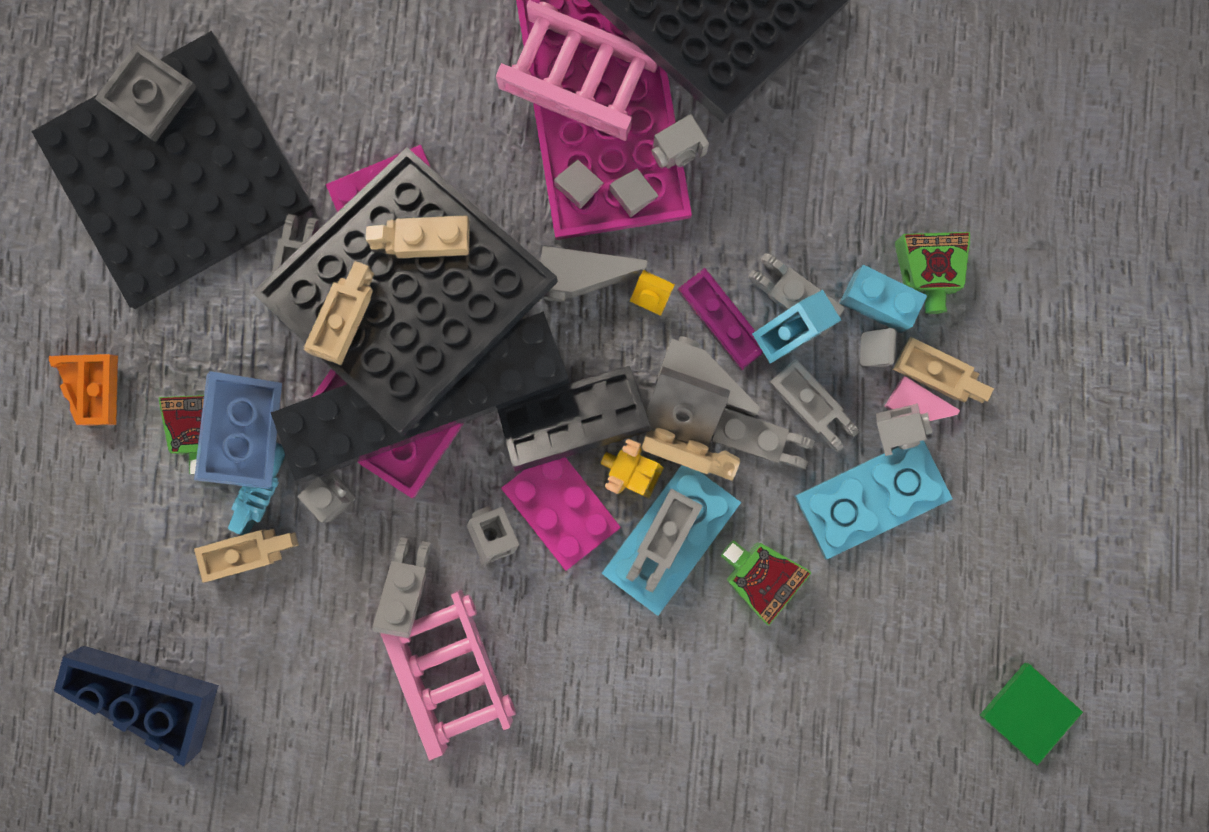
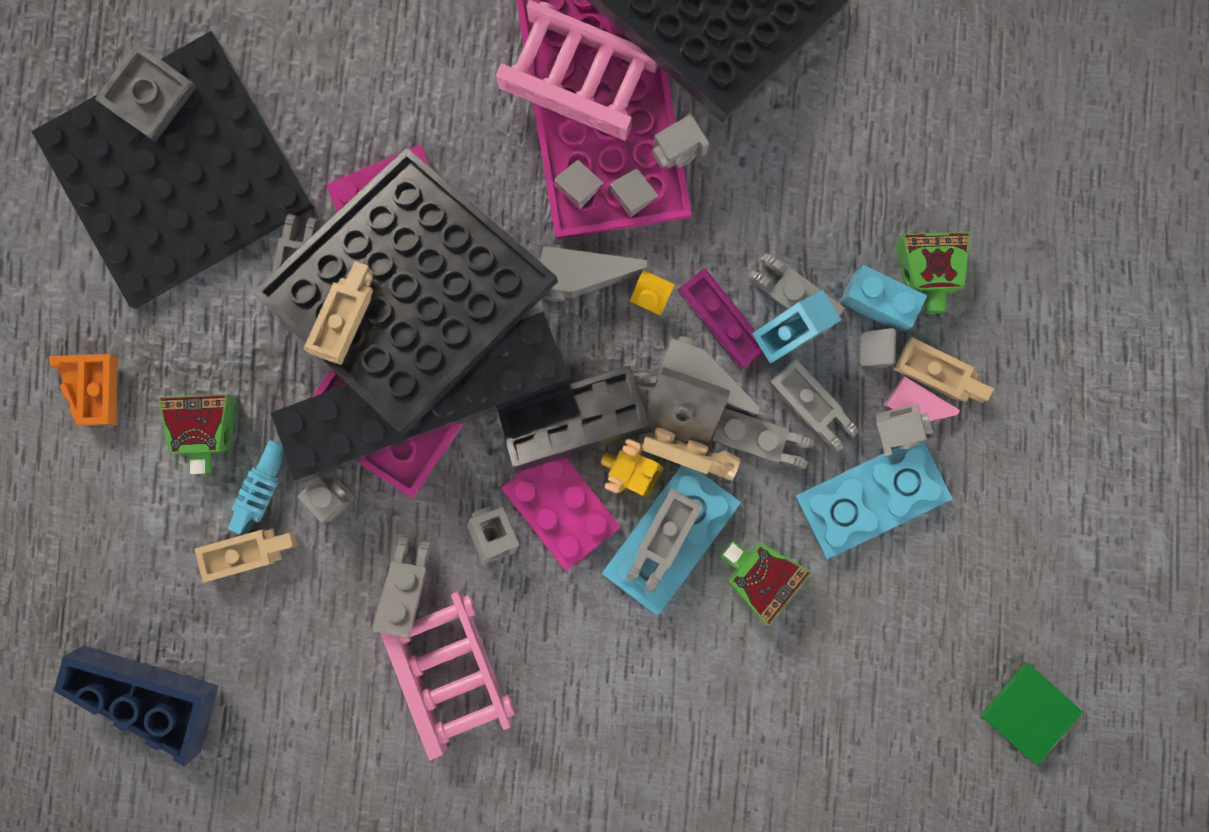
(238, 431): medium blue plate -> none
(422, 236): tan hinge -> none

